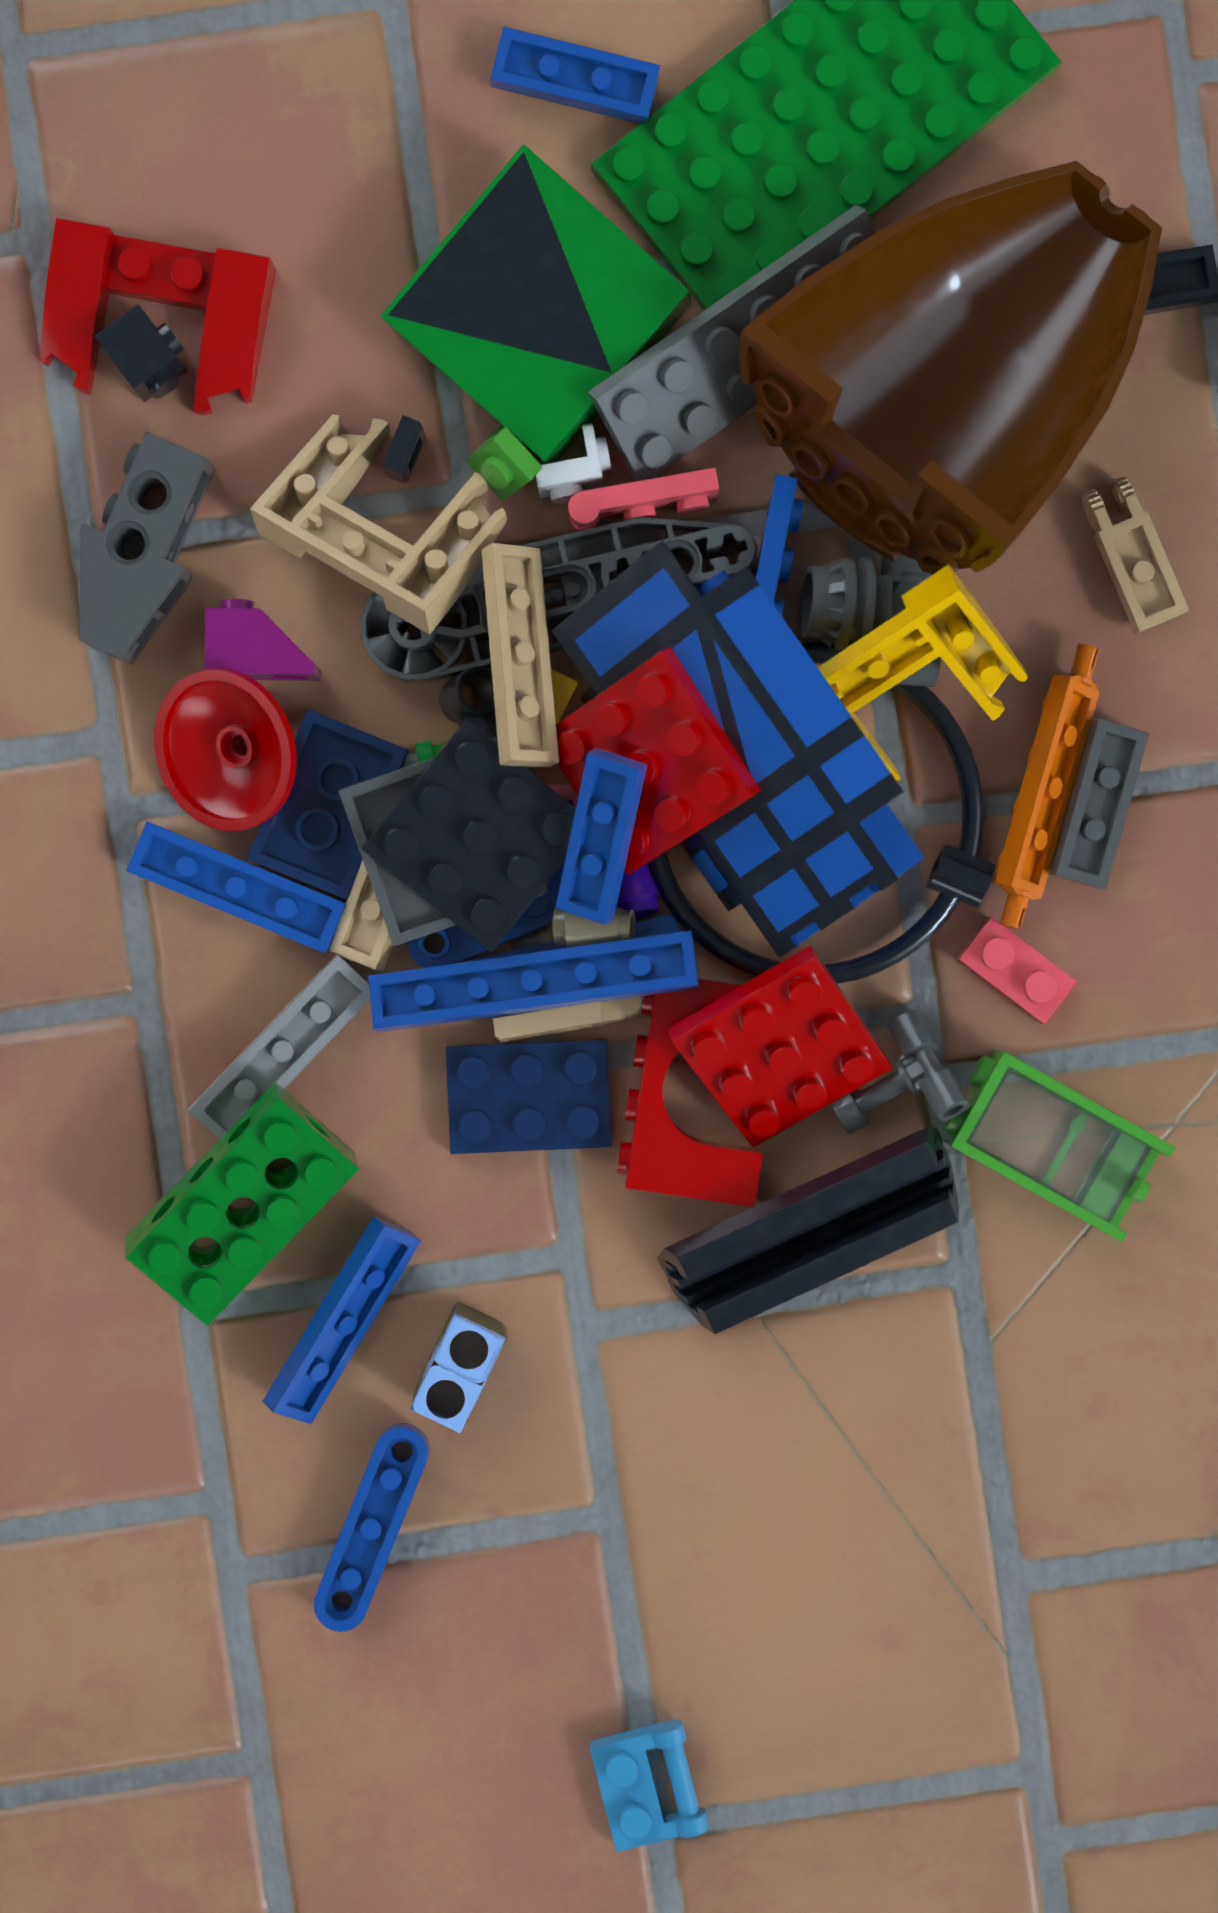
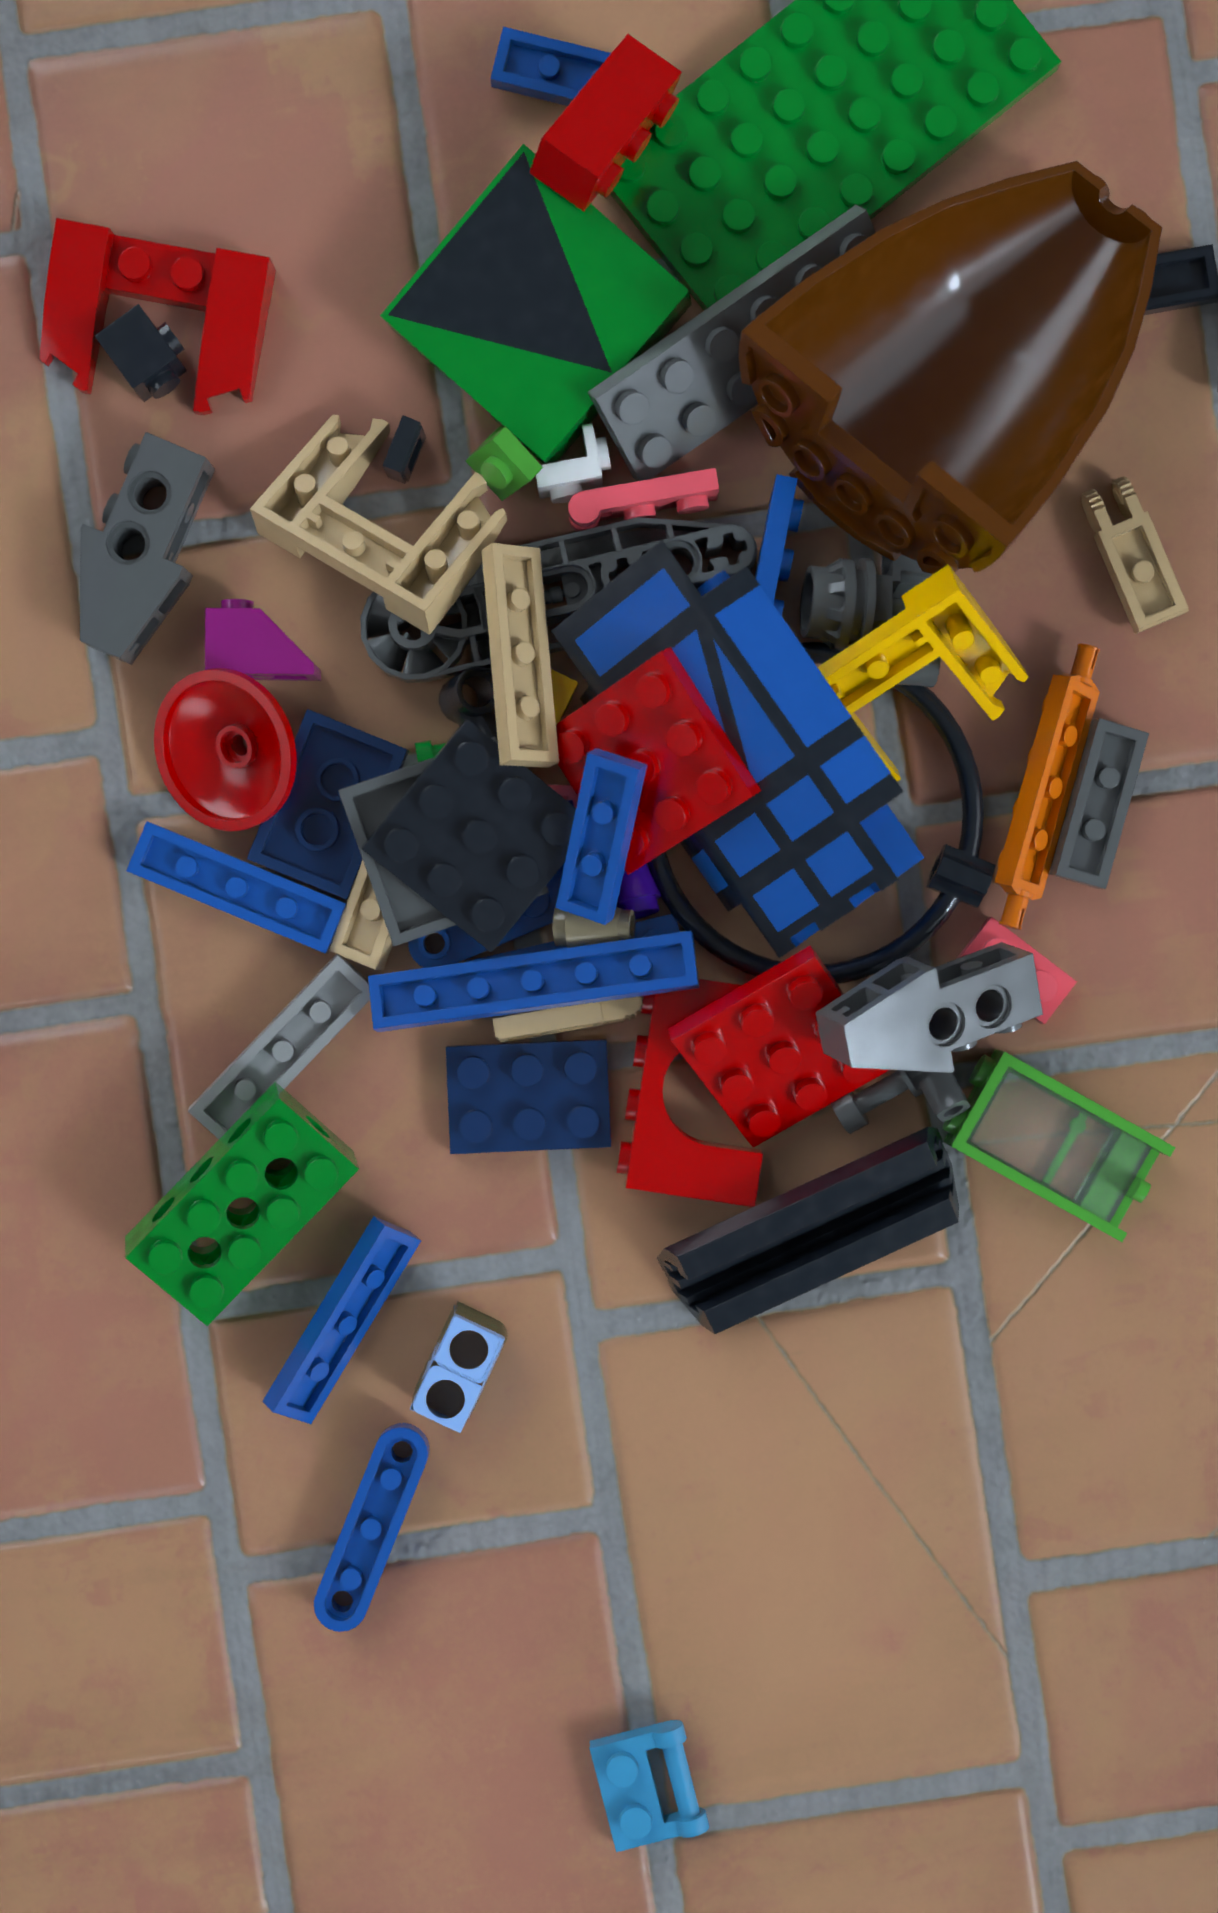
(607, 123): none -> red brick
(889, 1014): none -> brick

